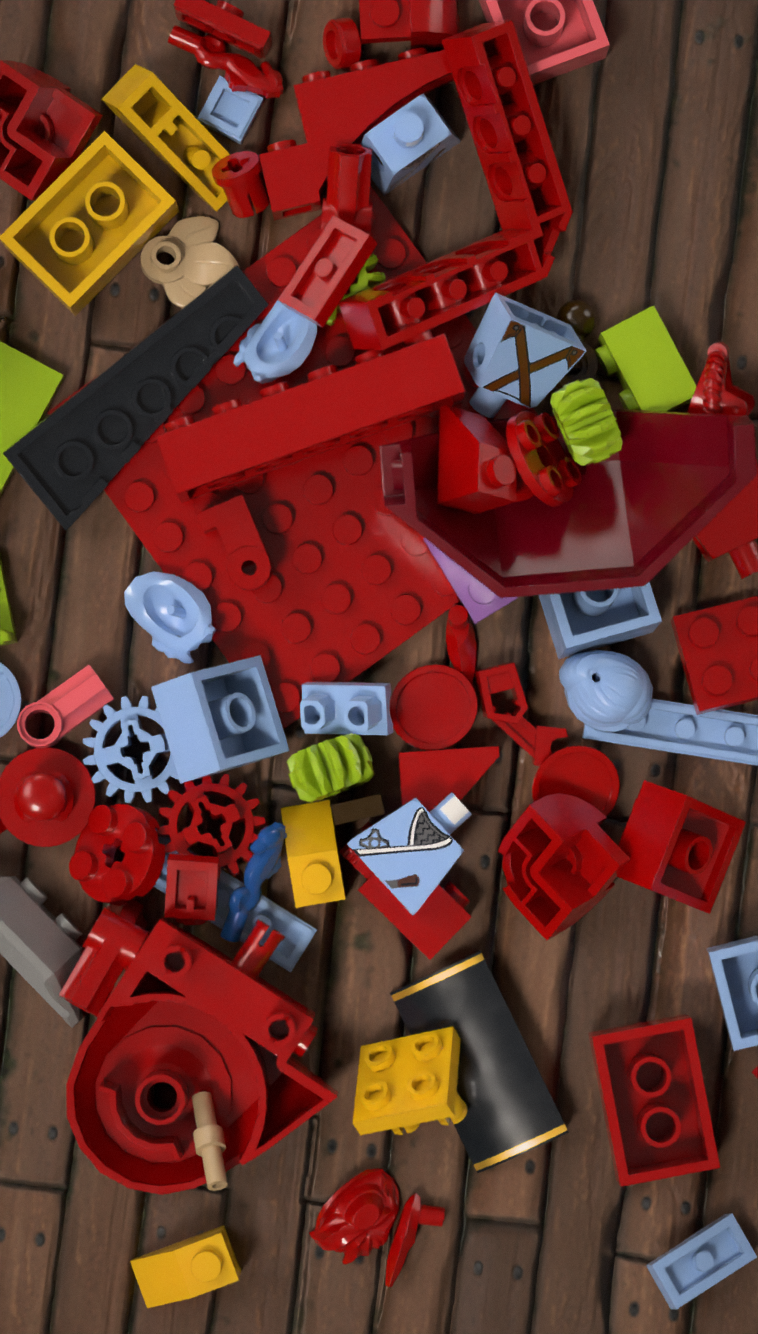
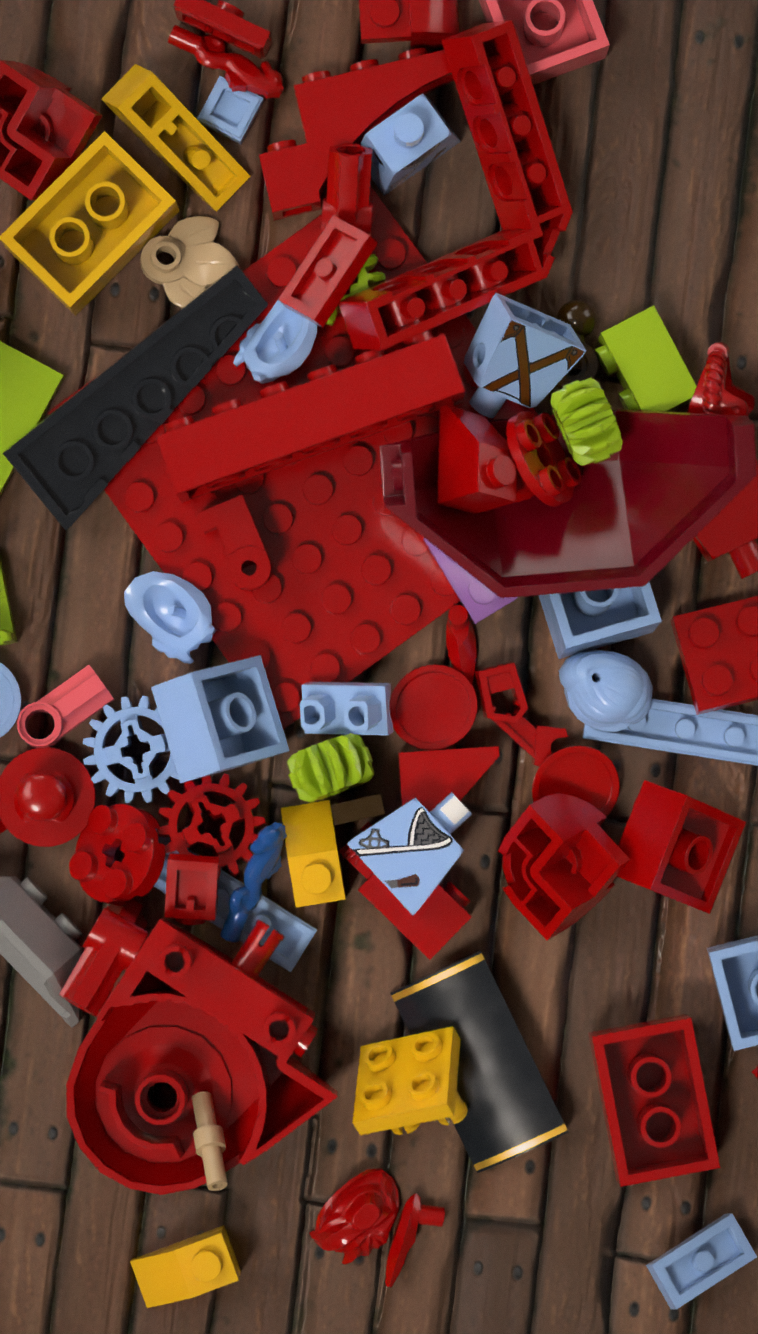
(241, 181): red bush -> none
(341, 43): red tile -> none

